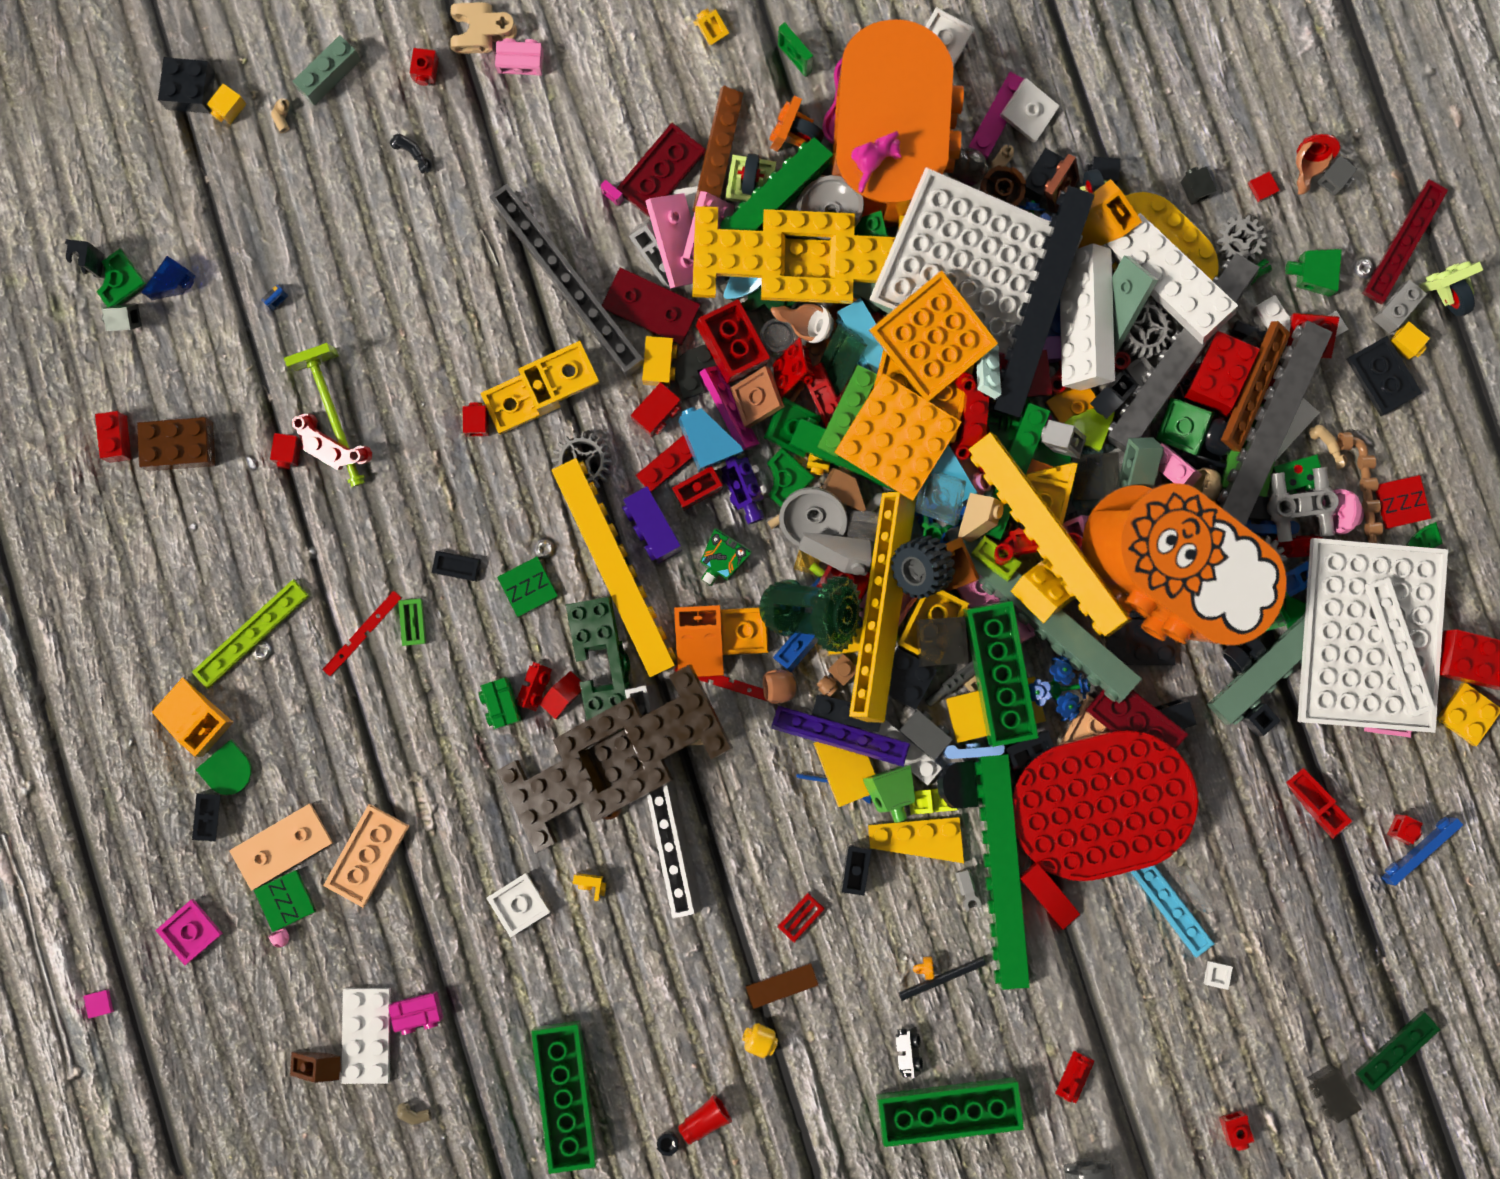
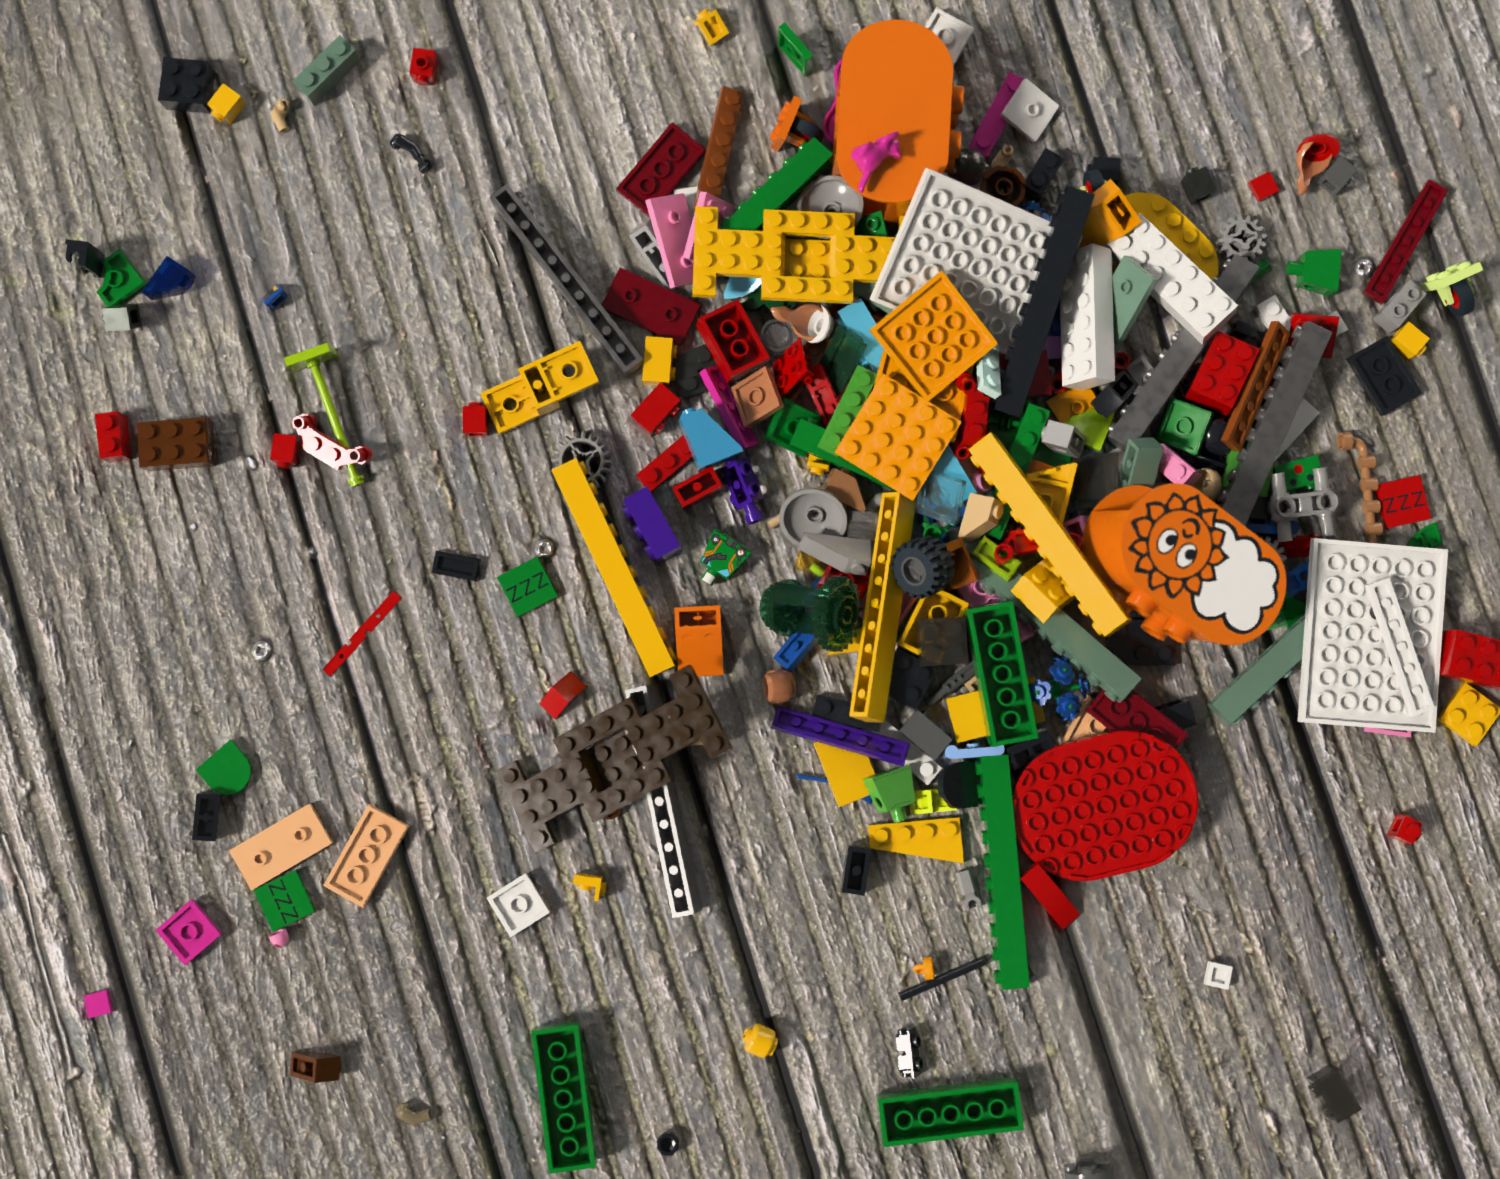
(192, 718): light orange slope -> none
(250, 634): lime tile -> none
(366, 1036): white plate -> none
(403, 624): bright green tile -> none
(416, 1012): dark pink brick -> none
(483, 28): tan piece -> none
(500, 703): green brick -> none
(519, 57): bright pink brick -> none
(538, 677): red hinge -> none
(592, 629): dark green plate -> none
(612, 193): dark pink tile -> none
(705, 1120): red plant -> none
(737, 686): red piece -> none
(743, 632): light orange plate -> none
(746, 176): yellowish green plate -> none
(782, 985): reddish brown tile -> none
(787, 476): green tile -> none
(787, 932): red tile -> none
(841, 671): medium nougat plate -> none
(1066, 175): copper plate -> none
(1074, 1077): red hinge -> none
(1152, 322): light grey gear -> none
(1173, 910): medium azure tile -> none
(1231, 1124): red brick -> none
(1239, 659): black wheel -> none
(1260, 719): black brick -> none
(1319, 803): red slope -> none
(1330, 441): tan arm -> none
(1348, 512): bright pink tile -> none
(1397, 1051): dark green plate -> none
(1398, 871): blue plate -> none

